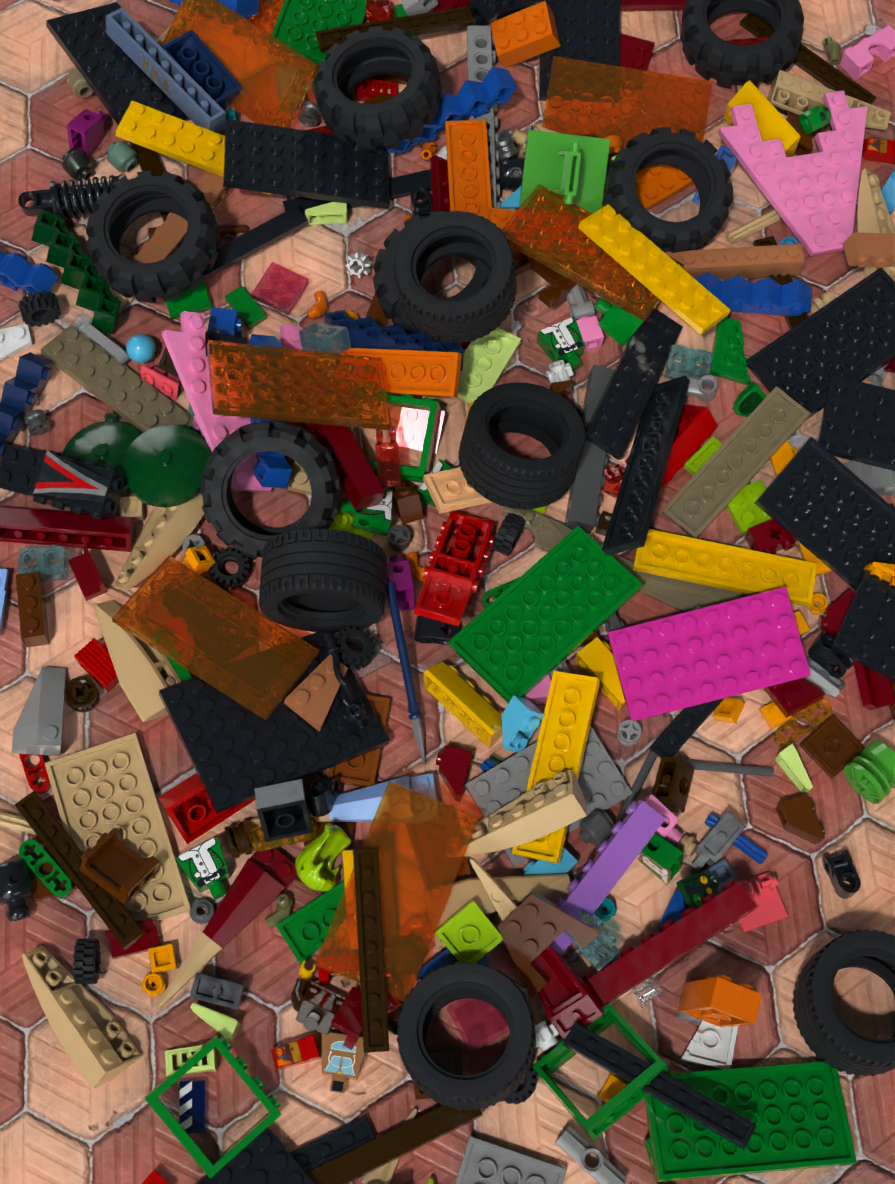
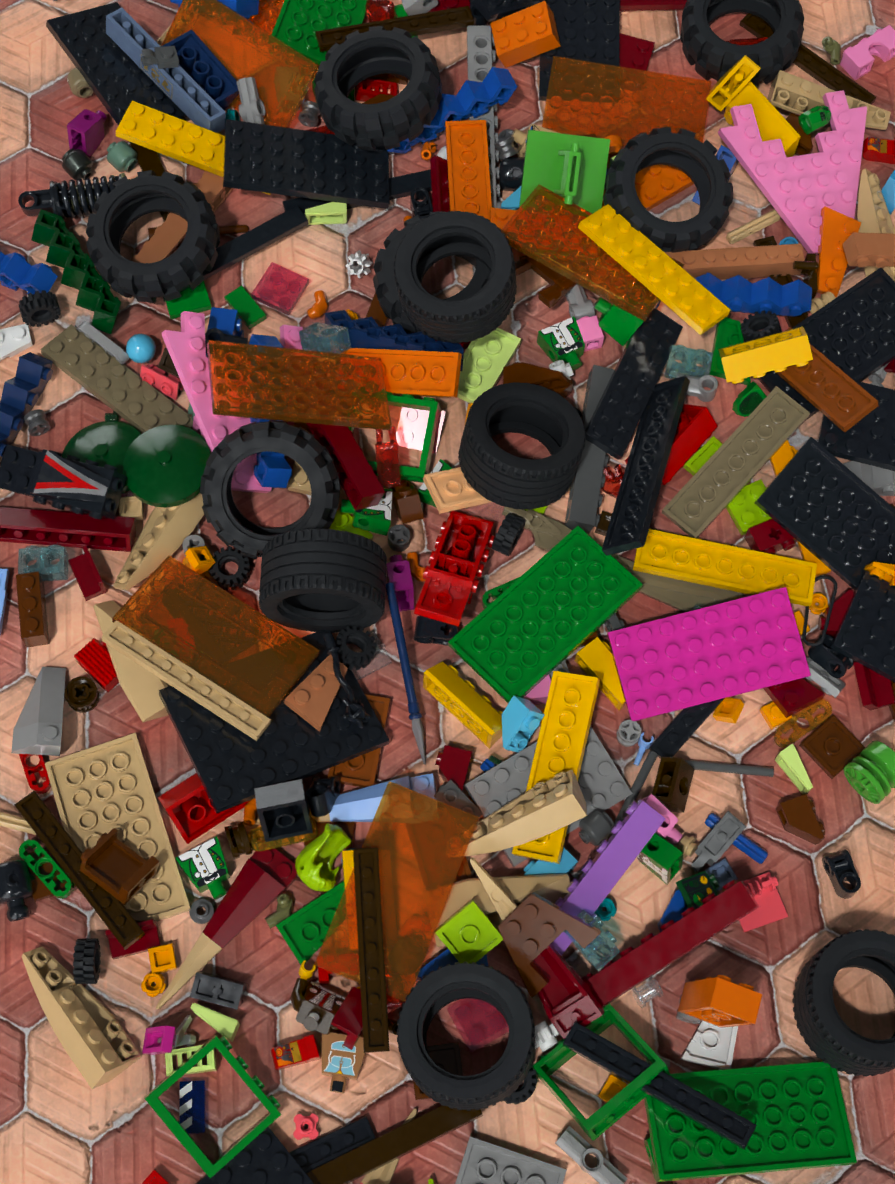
(162, 56): none -> dark grey plate
(164, 1038): none -> dark pink piece
(186, 680): none -> tan plate
(250, 813): none -> orange arm
(251, 107): none -> light grey piece
(311, 1121): none -> coral plate
(453, 796): none -> dark grey hinge
(536, 375): none -> reddish brown slope
(642, 748): none -> light blue hand
(732, 82): none -> yellow slope
(765, 355): none -> yellow slope
(766, 321): none -> black tyre
(809, 270): none -> dark brown plate
(828, 615): none -> black piece
(830, 390): none -> dark orange plate
(832, 257): none -> orange wing

